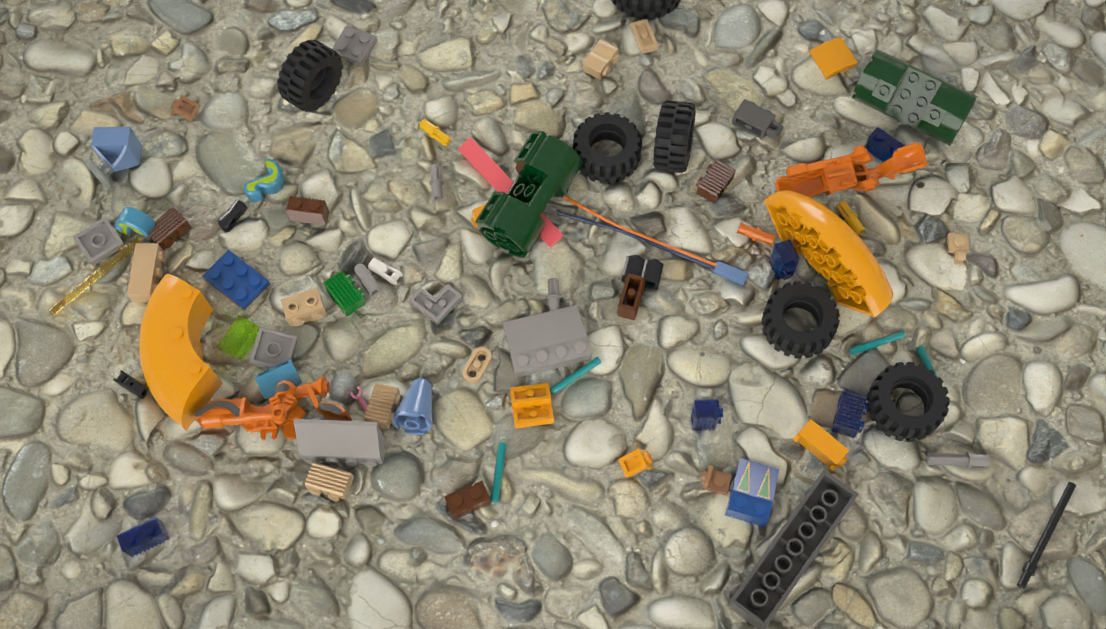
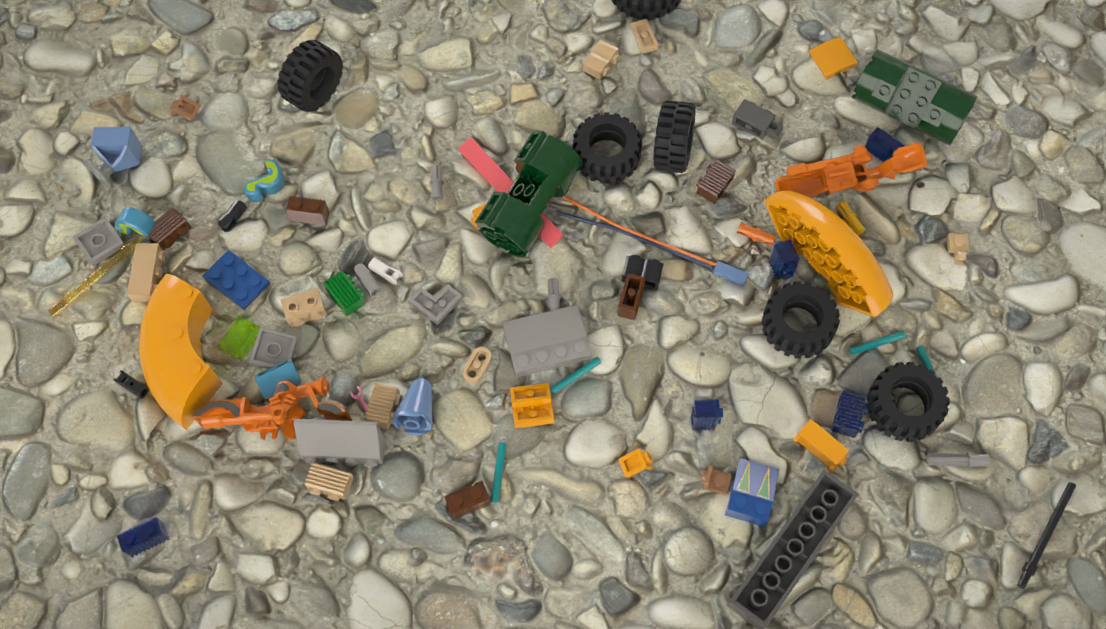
(354, 45): light grey plate -> none
(434, 132): yellow axle -> none

